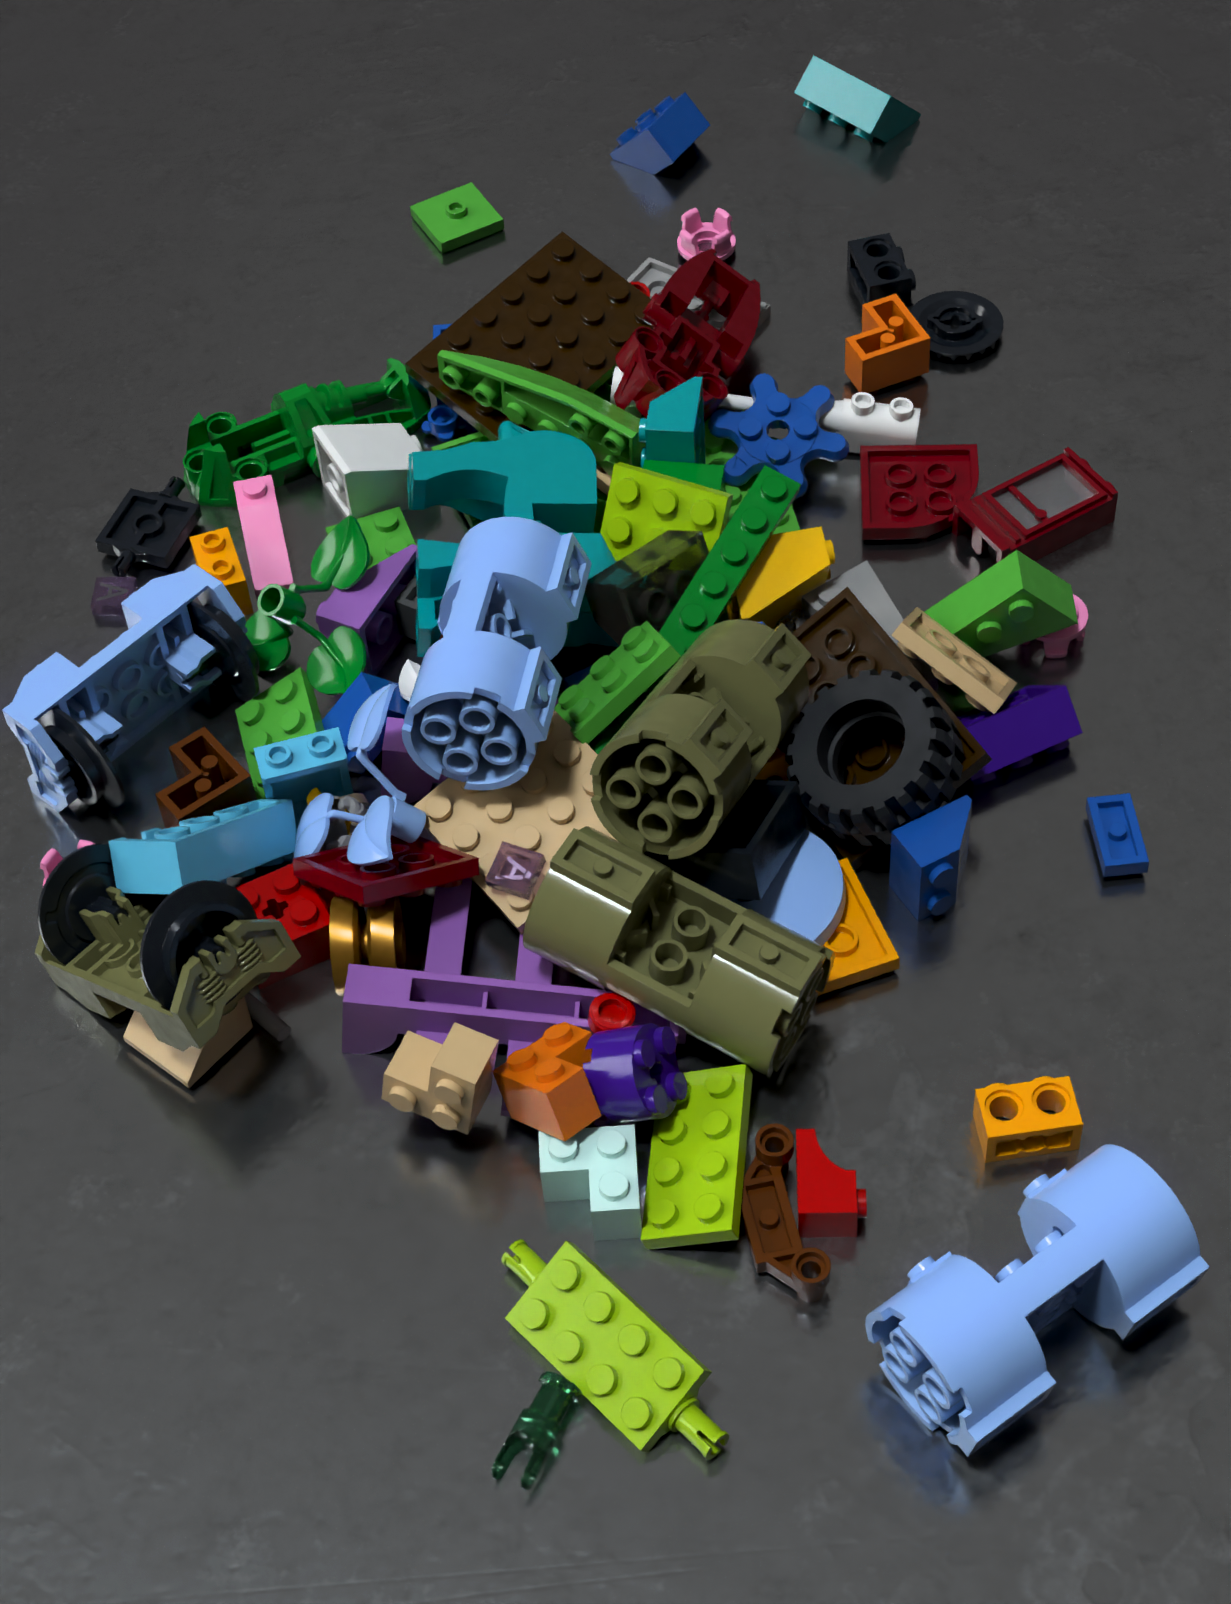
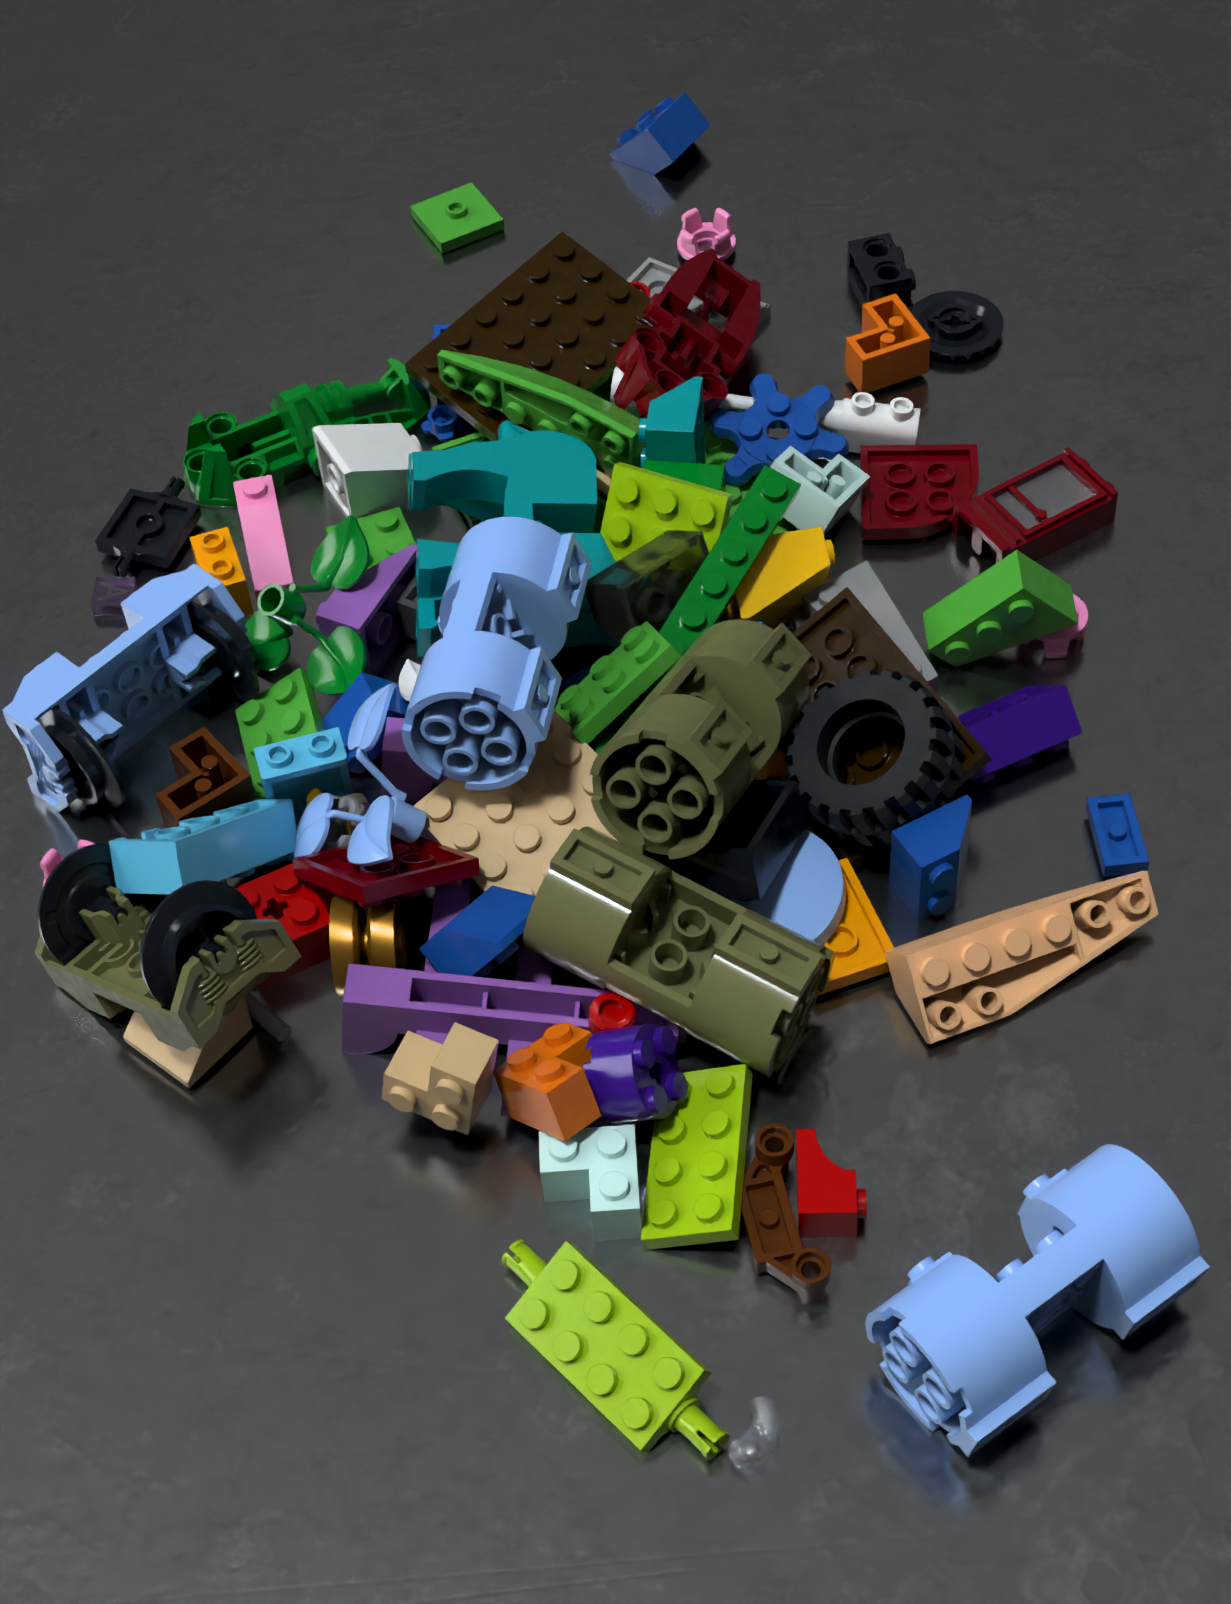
(480, 933): none -> blue slope
(515, 870): tile -> none
(538, 1427): clear green piece -> none
(759, 1439): none -> clear arm
(823, 492): none -> light aqua brick
(853, 102): slope -> none
(953, 661): tan plate -> none
(1014, 955): none -> light nougat wedge
(1029, 1128): light orange brick -> none

